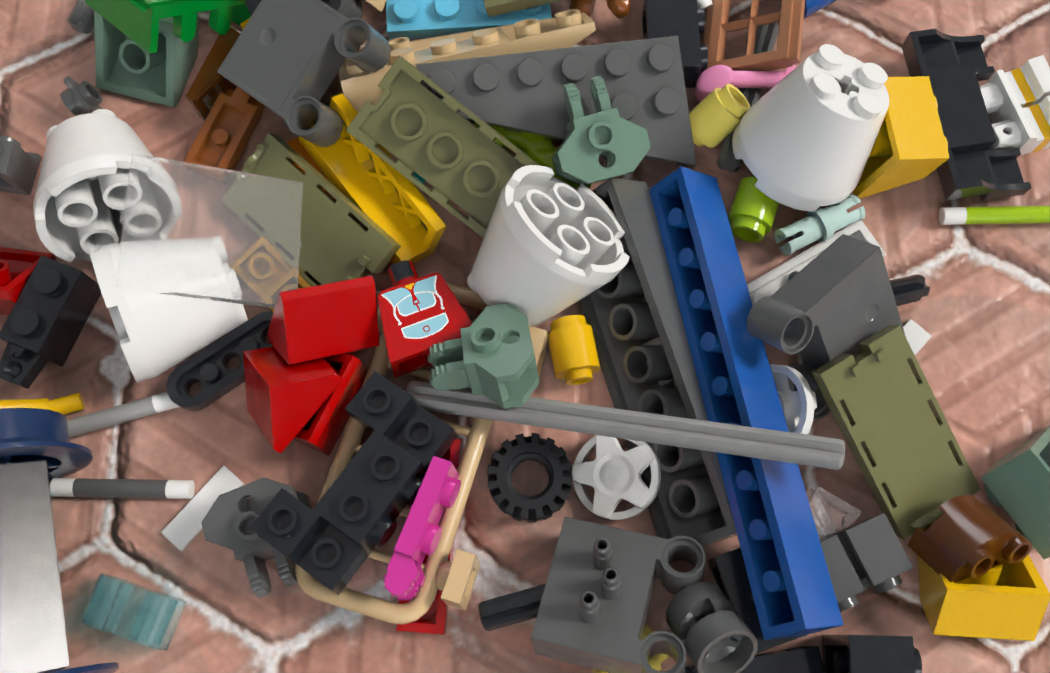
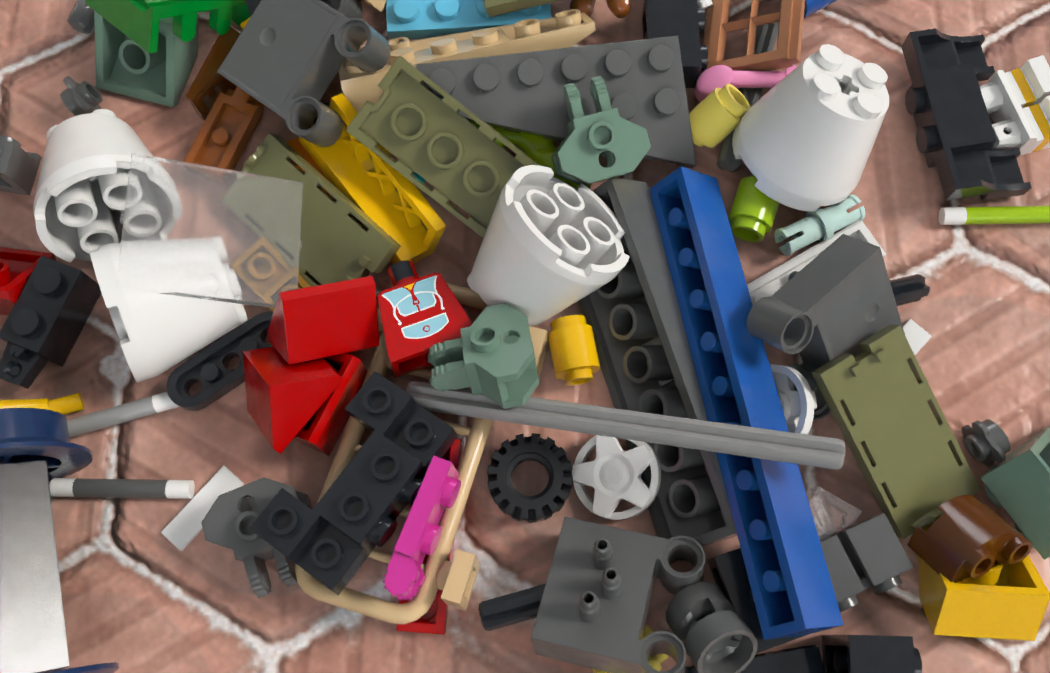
(133, 611): clear light blue axle -> none
(909, 139): yellow slope -> none
(986, 442): none -> dark grey plate

